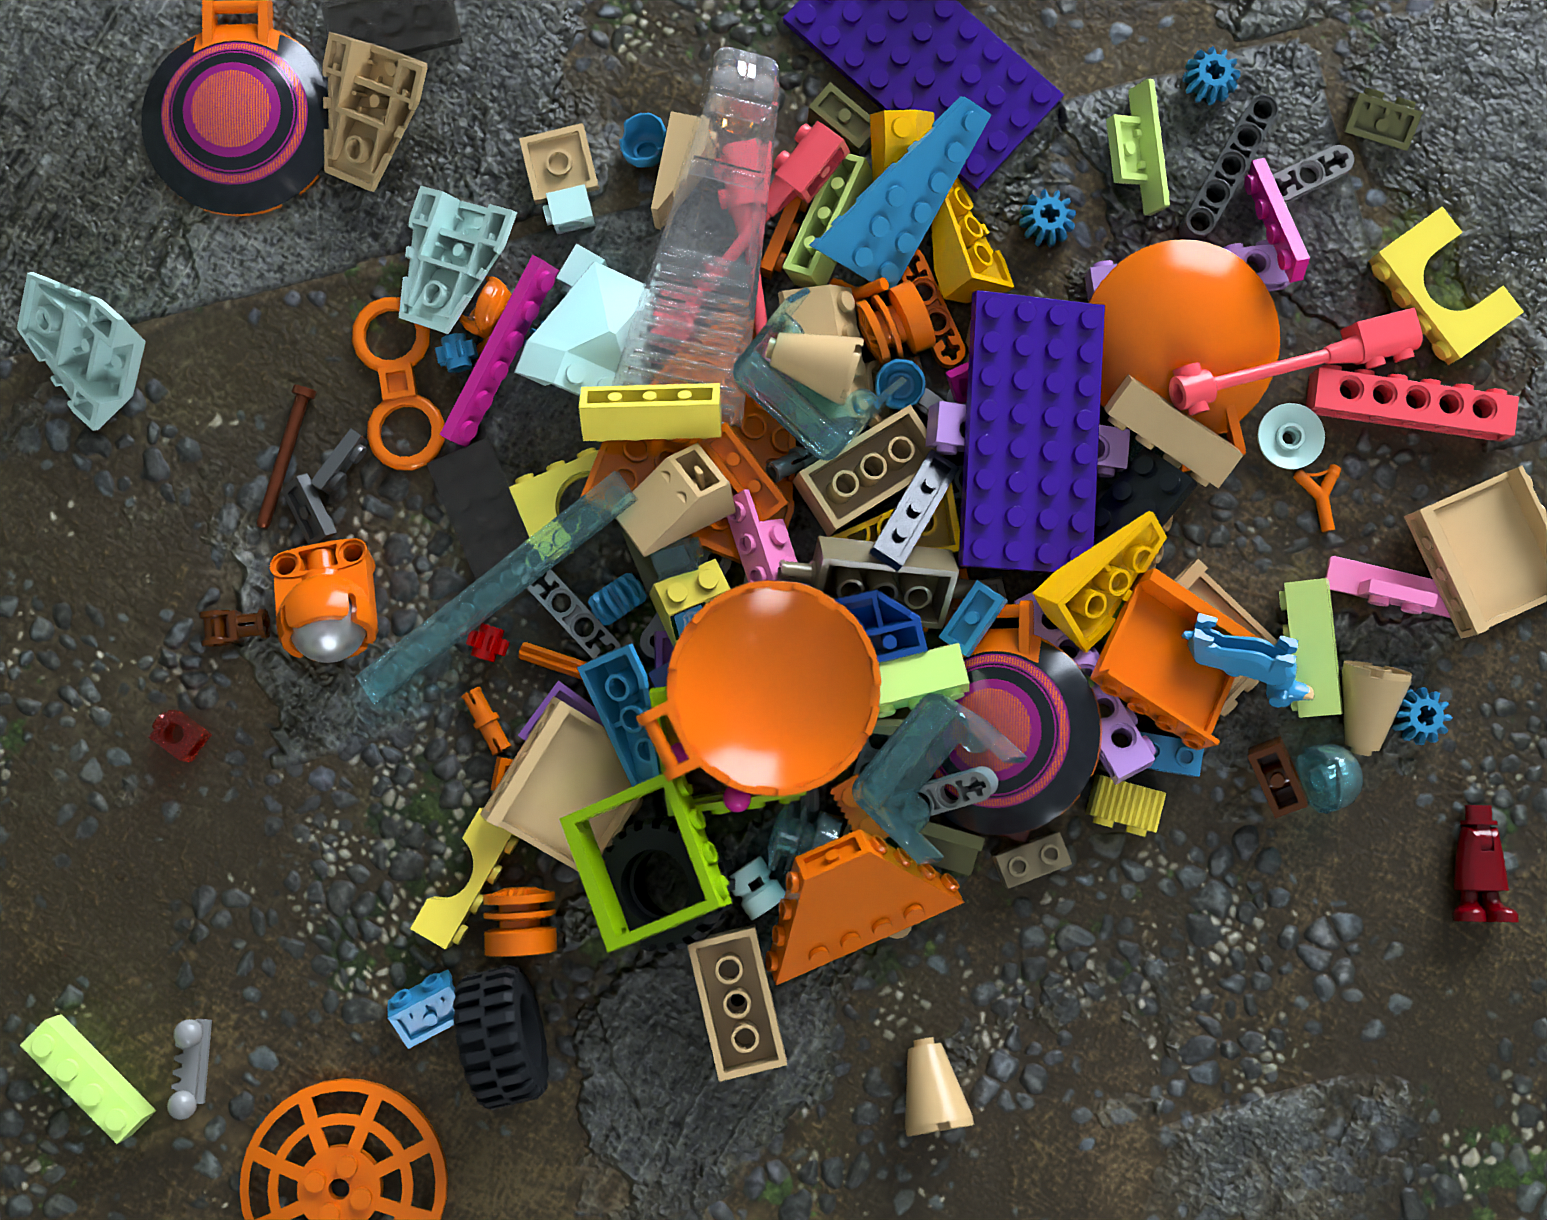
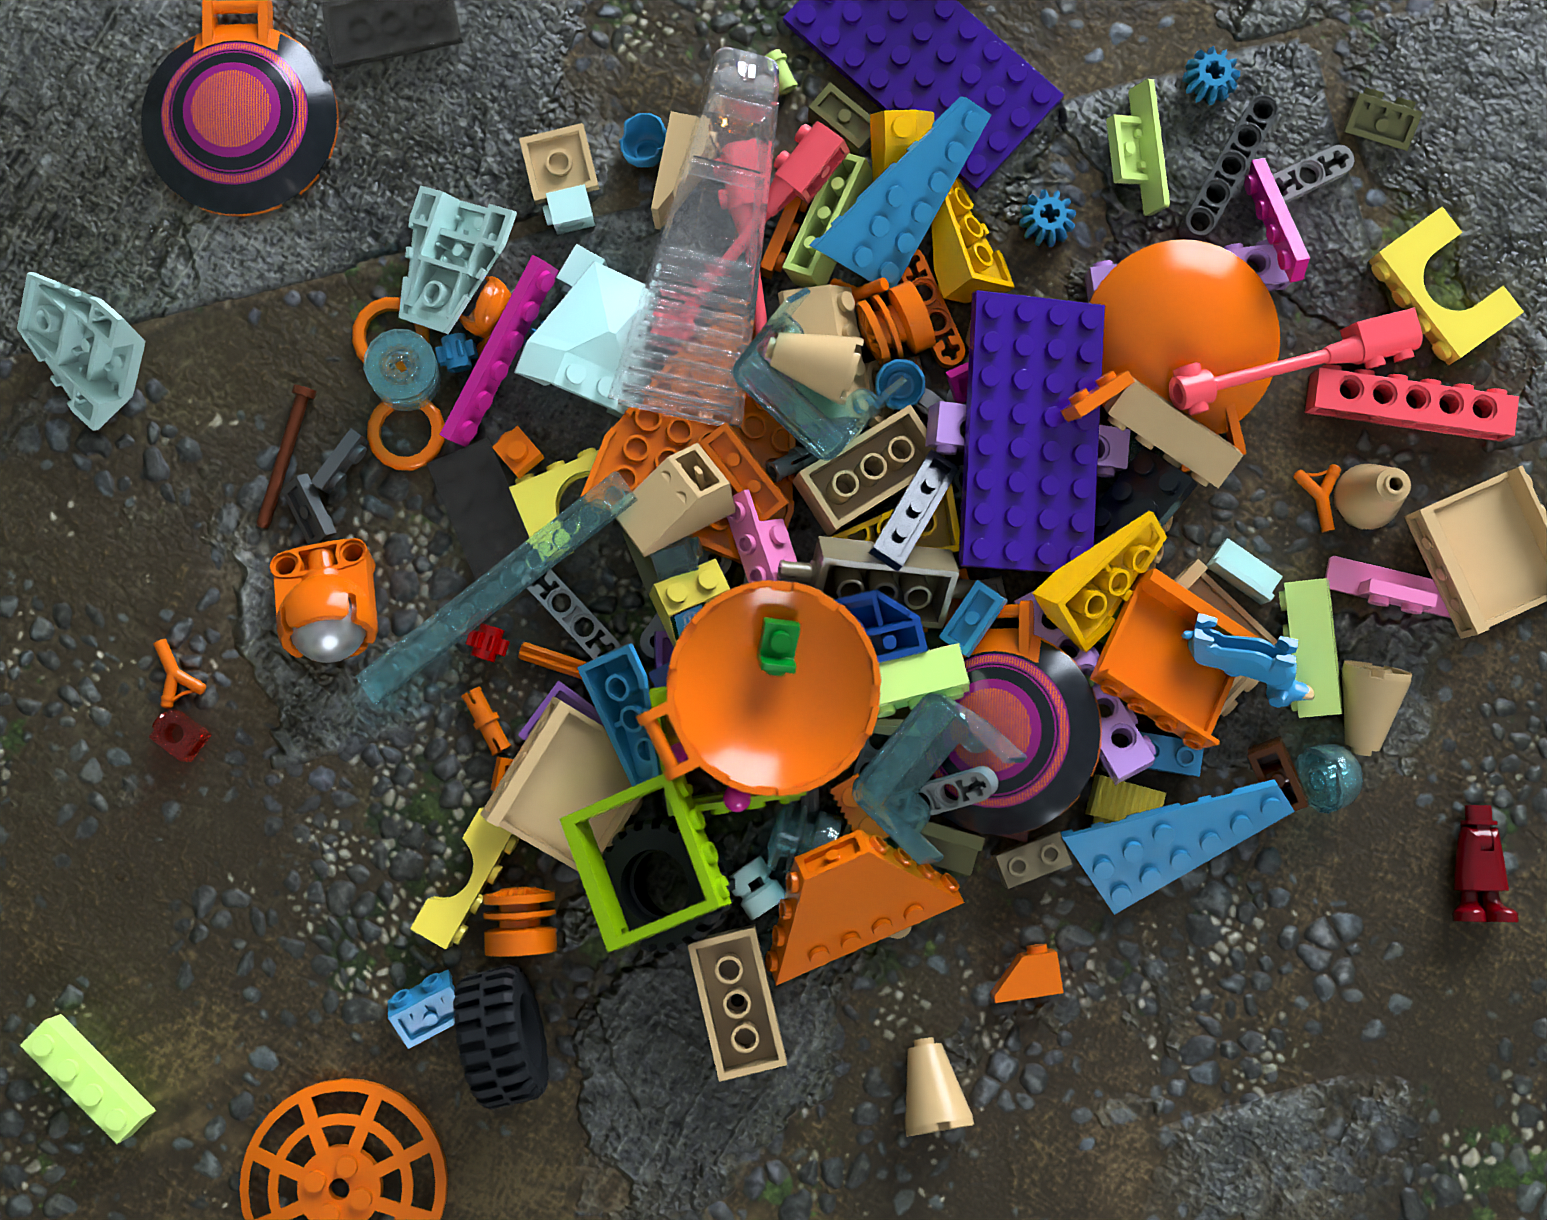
(175, 676): none -> orange piece
(194, 1040): light grey gear -> none
(229, 627): reddish brown connector -> none
(367, 106): tan wedge -> none
(404, 389): none -> clear light blue wheel
(518, 451): none -> orange bracket
(617, 599): dark azure gear -> none
(650, 412): light yellow brick -> none
(778, 646): none -> green bracket
(786, 79): none -> yellowish green pin
(1030, 976): none -> orange slope
(1085, 401): none -> orange plate
(1164, 843): none -> dark azure wing
(1244, 571): none -> light aqua panel
(1304, 428): light aqua dish -> none
(1371, 495): none -> tan cone
(1430, 724): dark azure gear -> none

